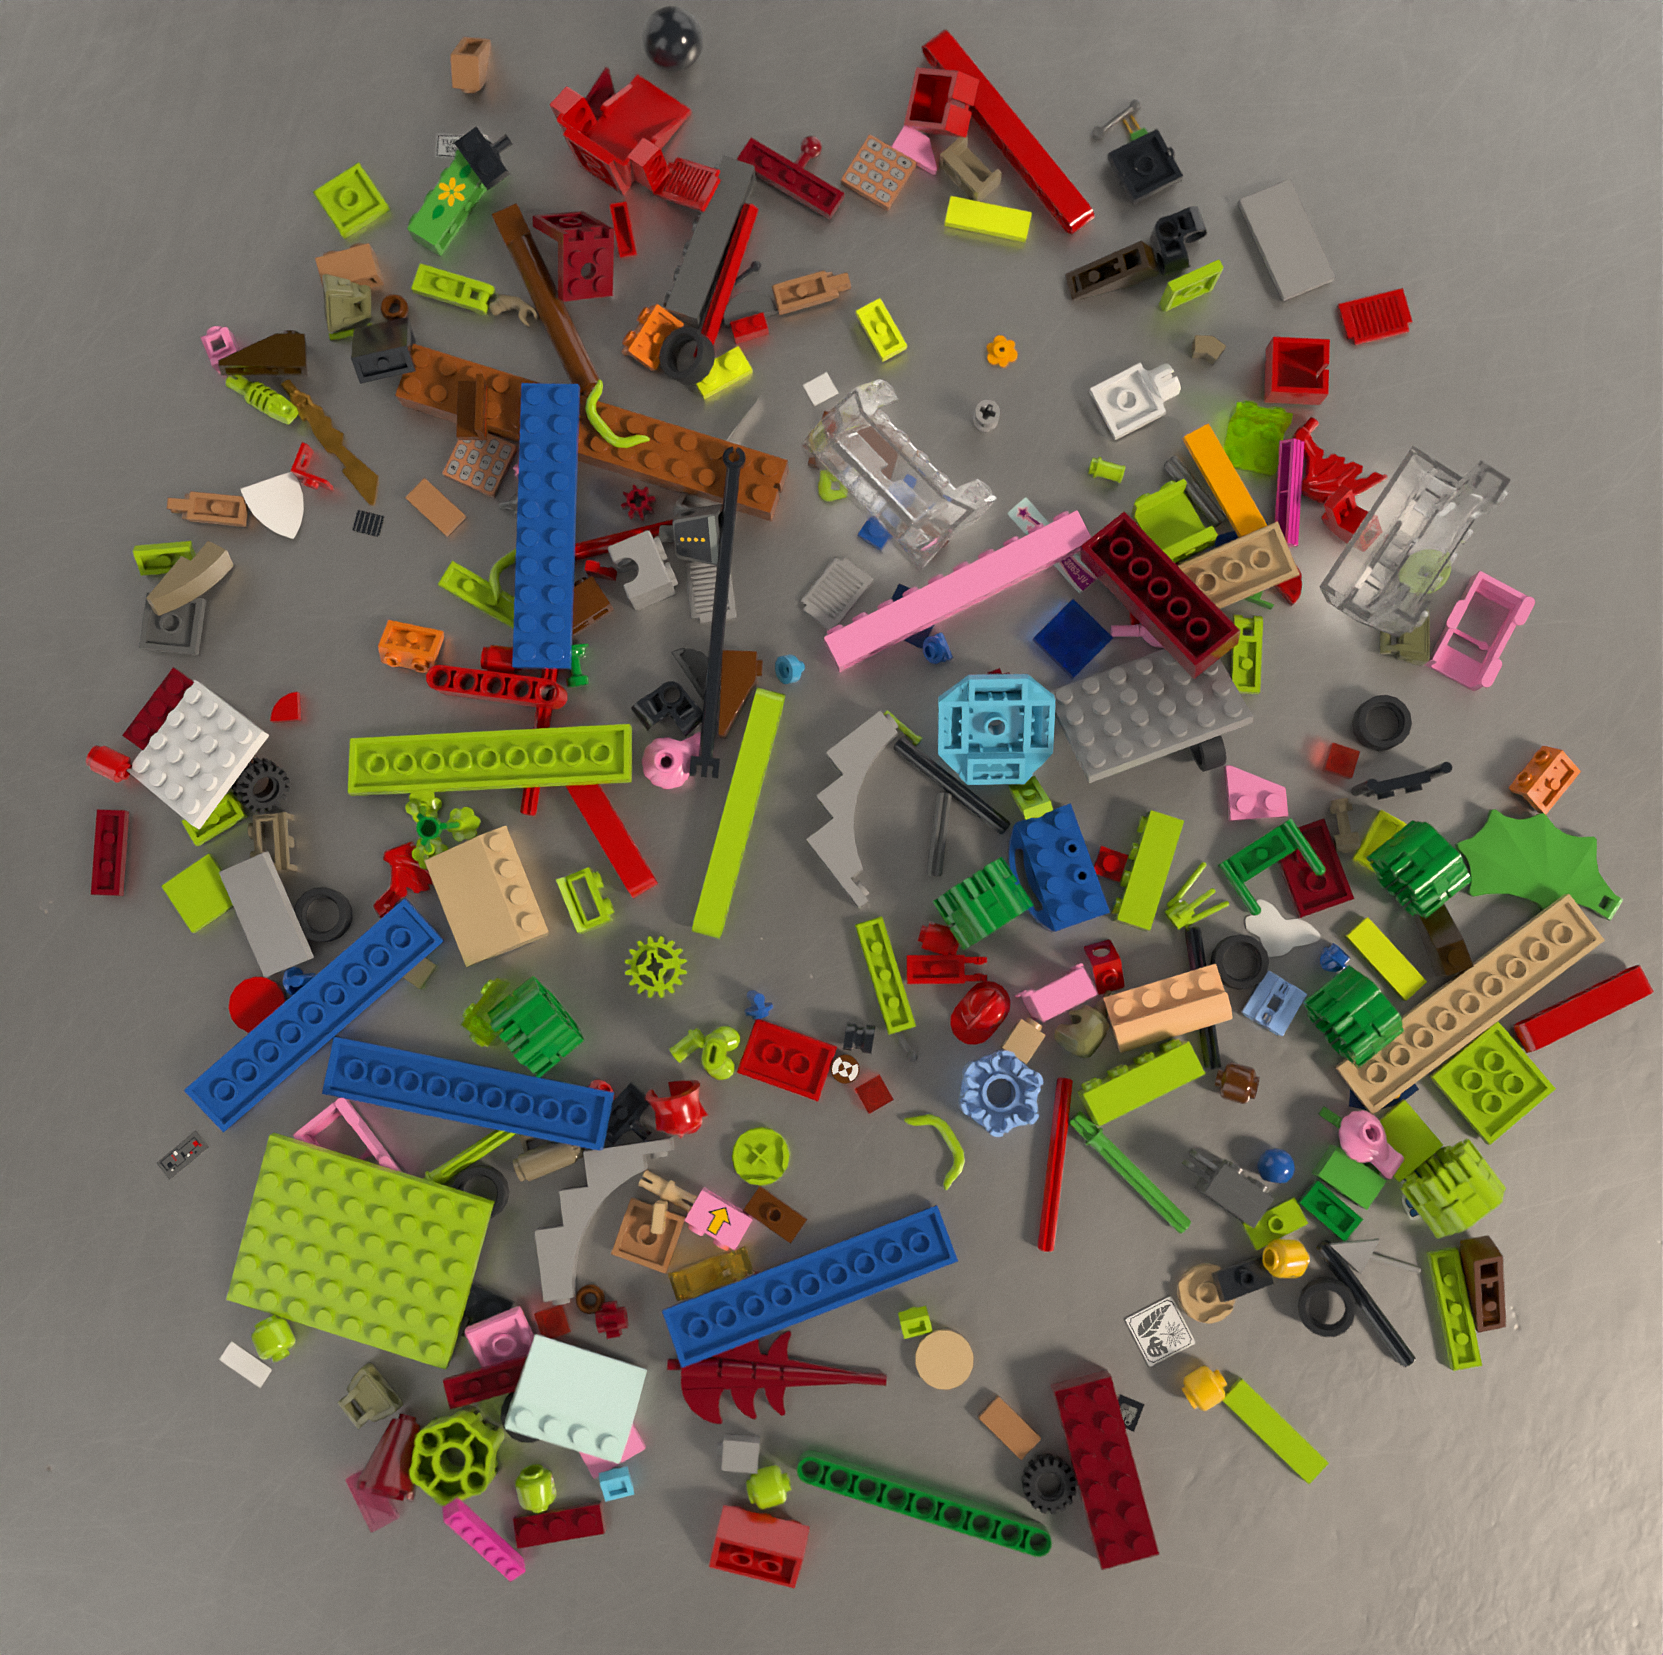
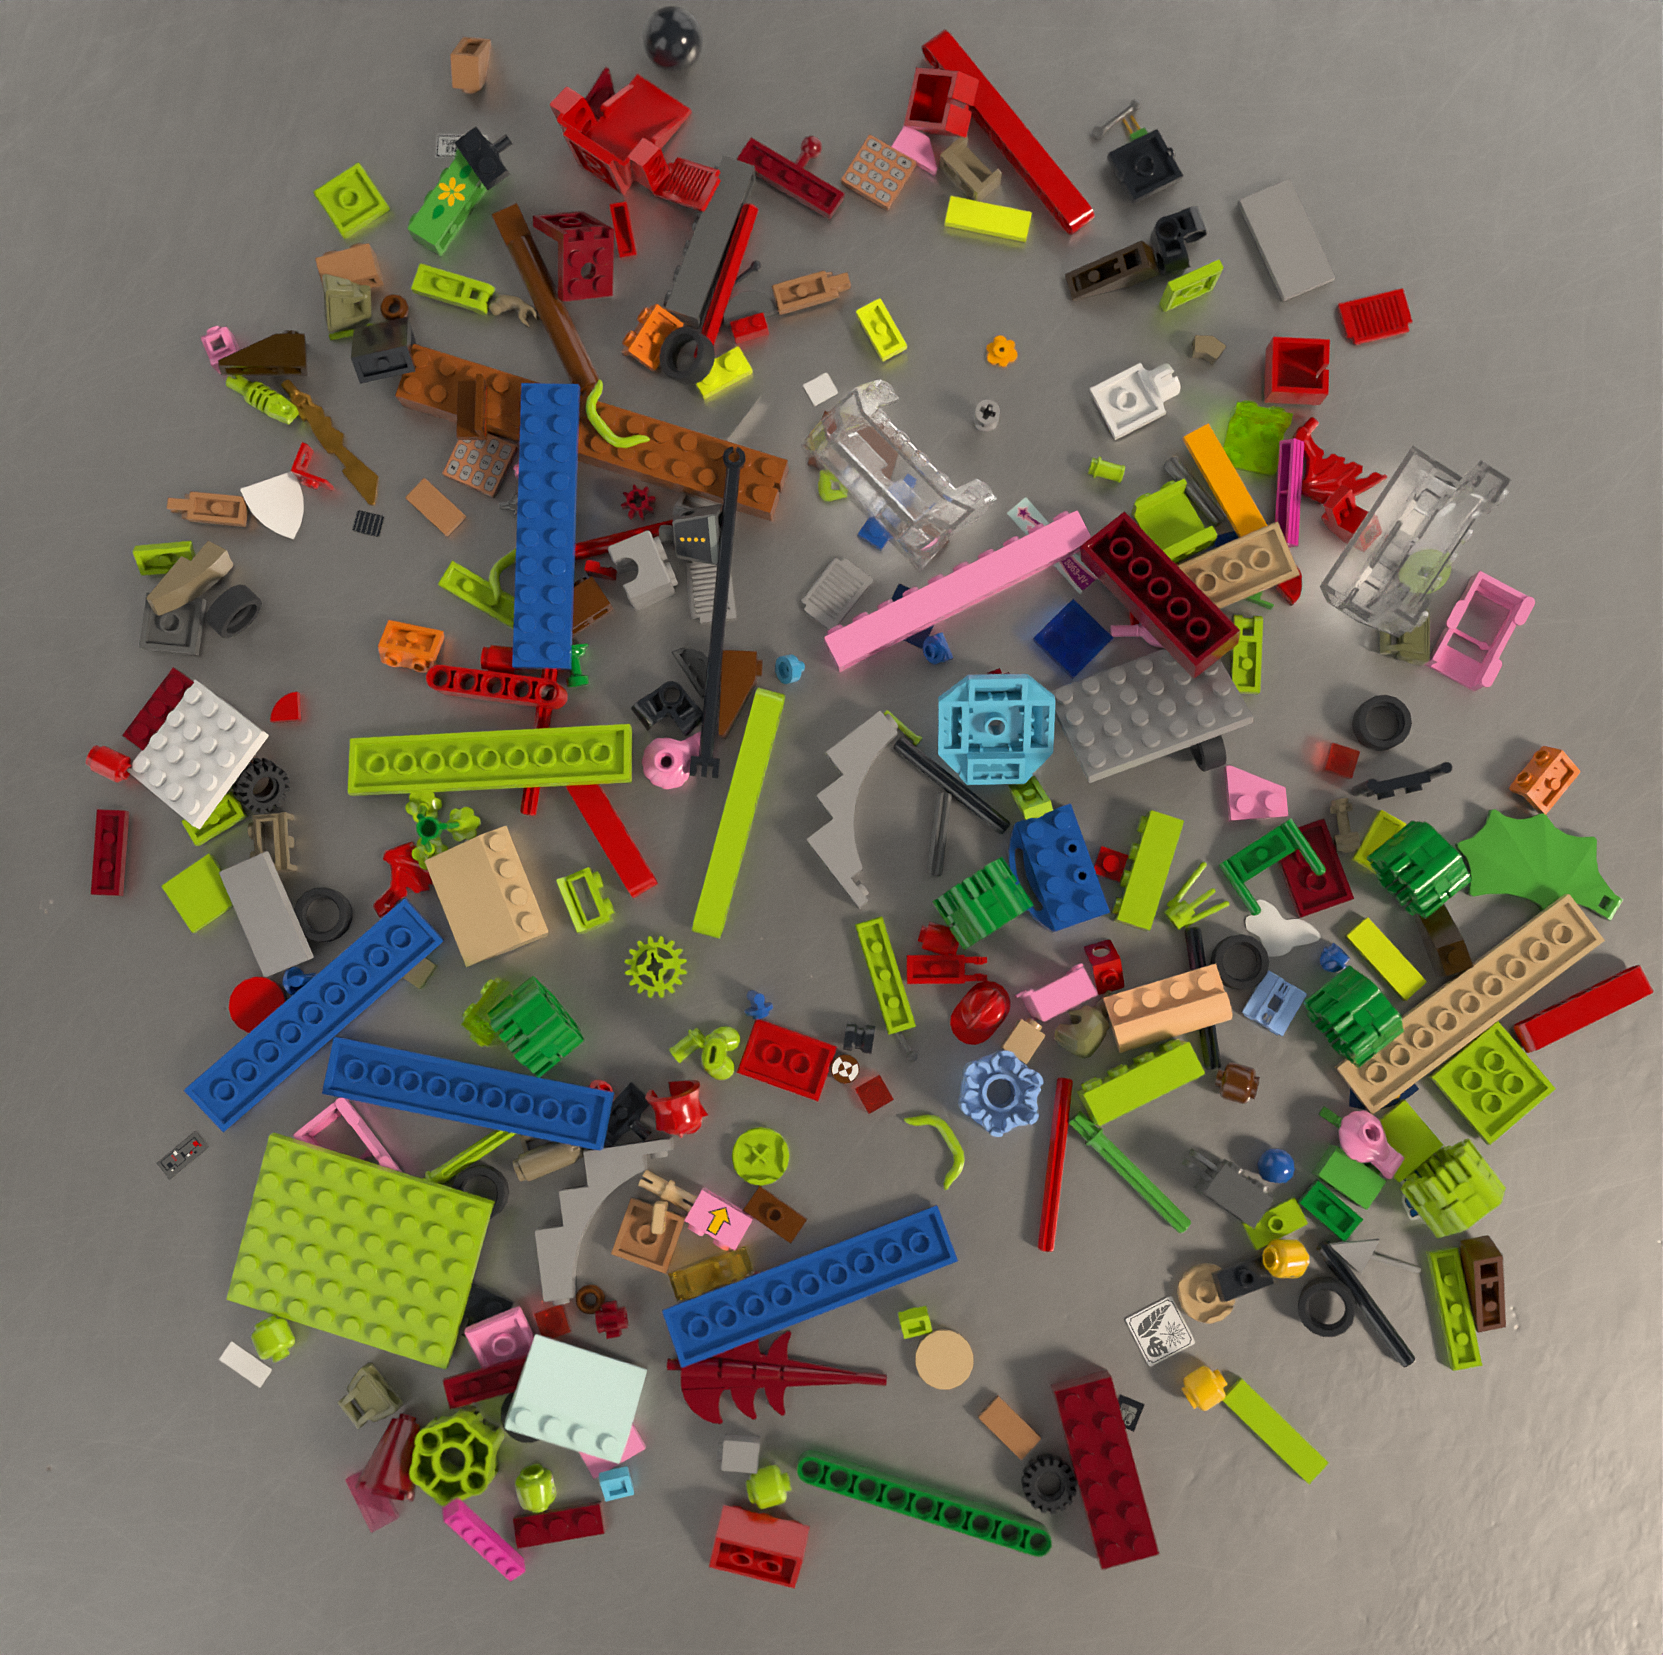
(233, 611): none -> black tyre

